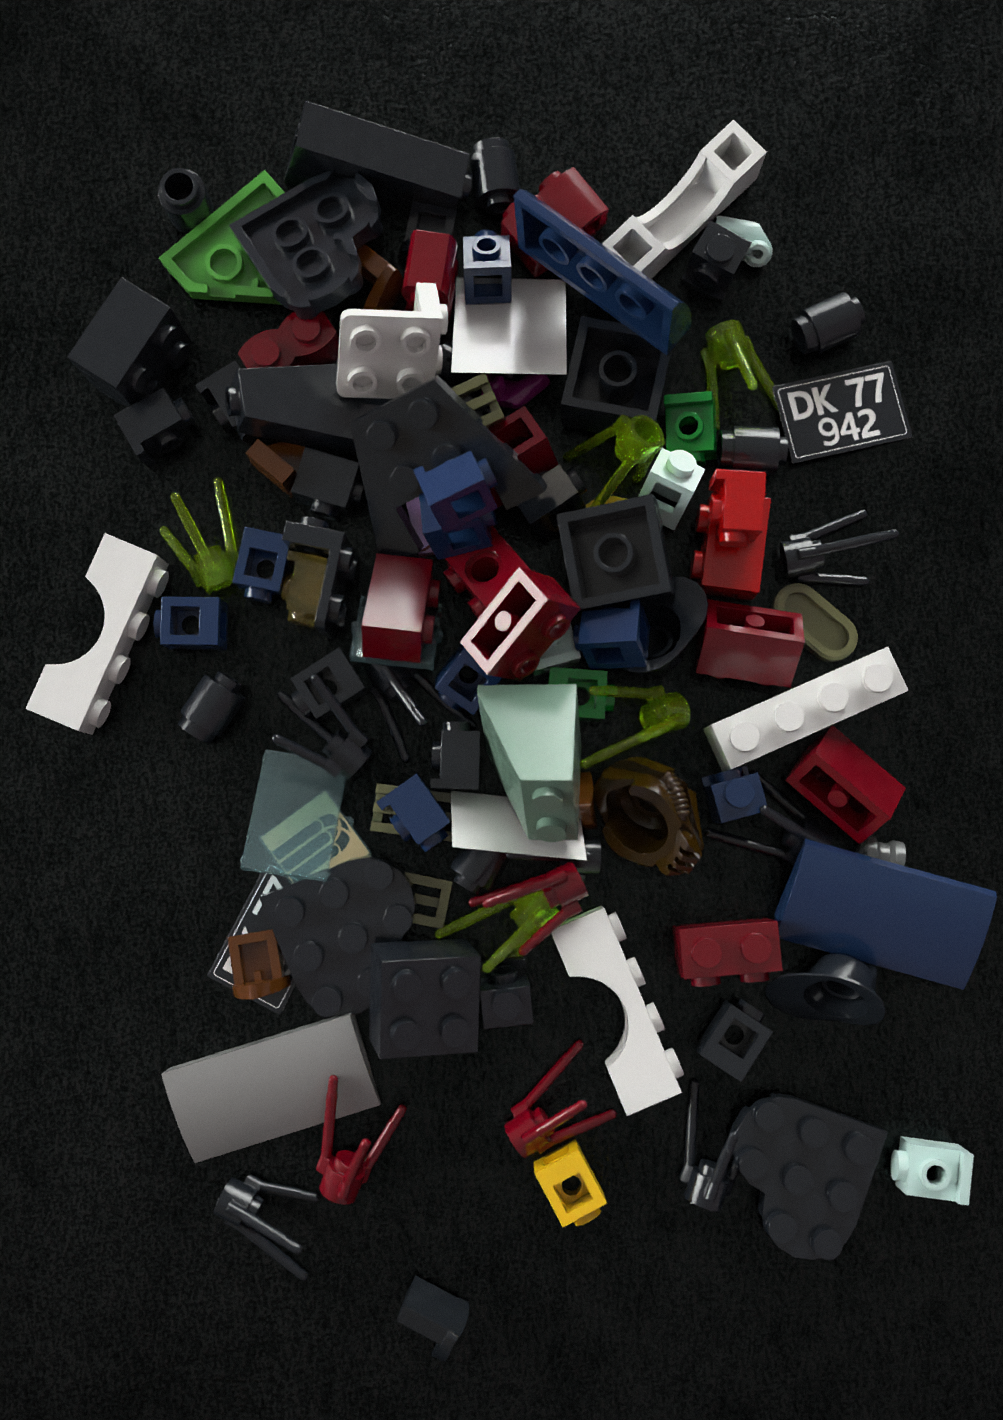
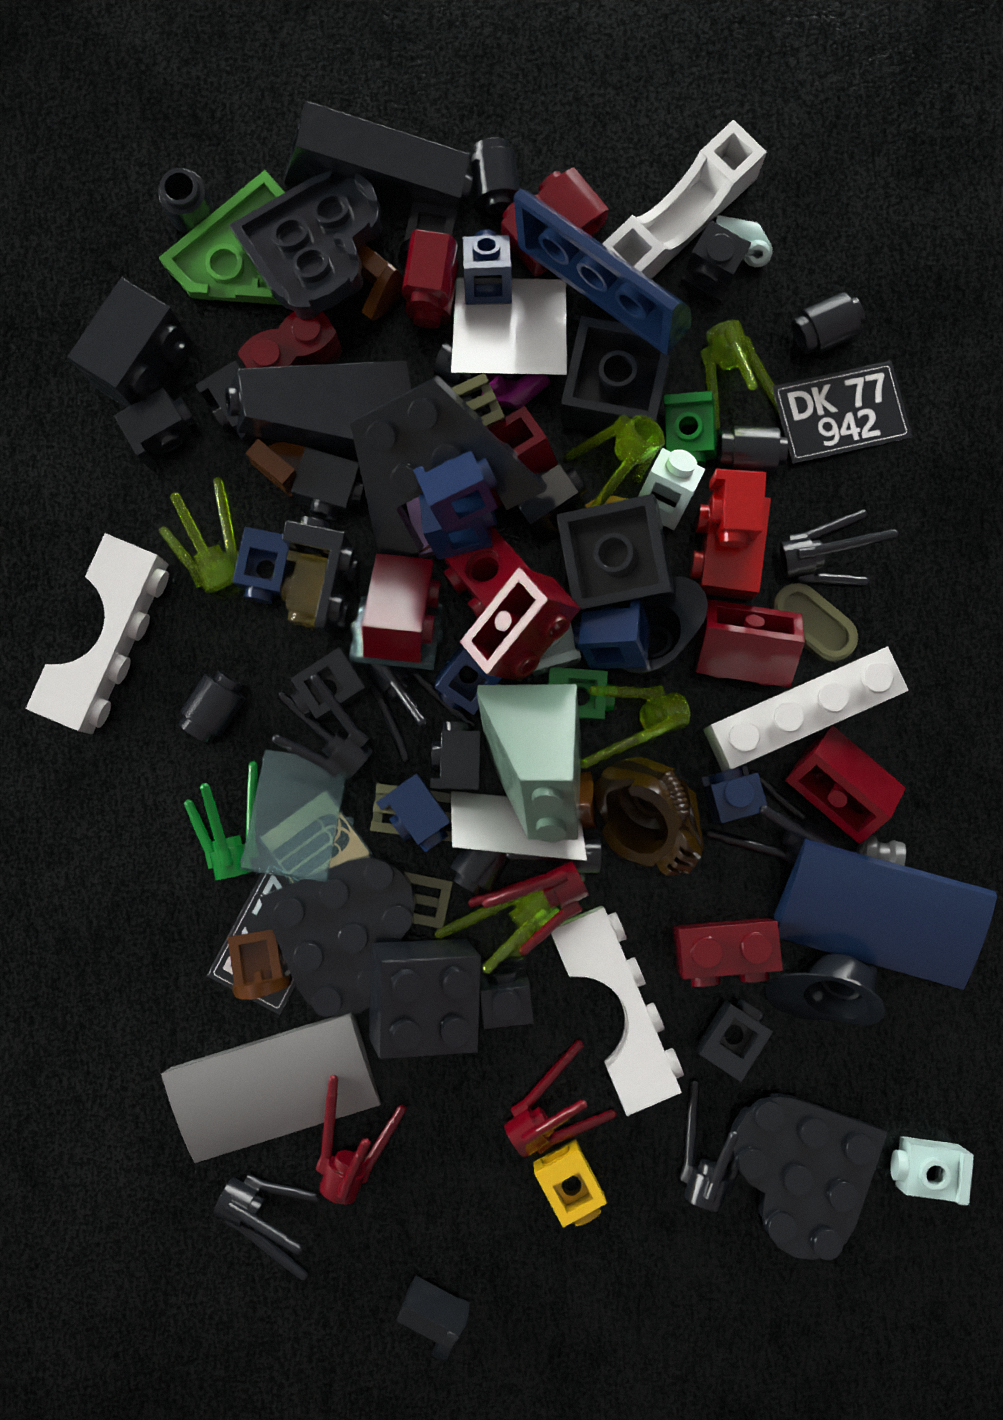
(178, 611): dark blue brick -> none
(223, 853): none -> green plant
(391, 350): white bracket -> none

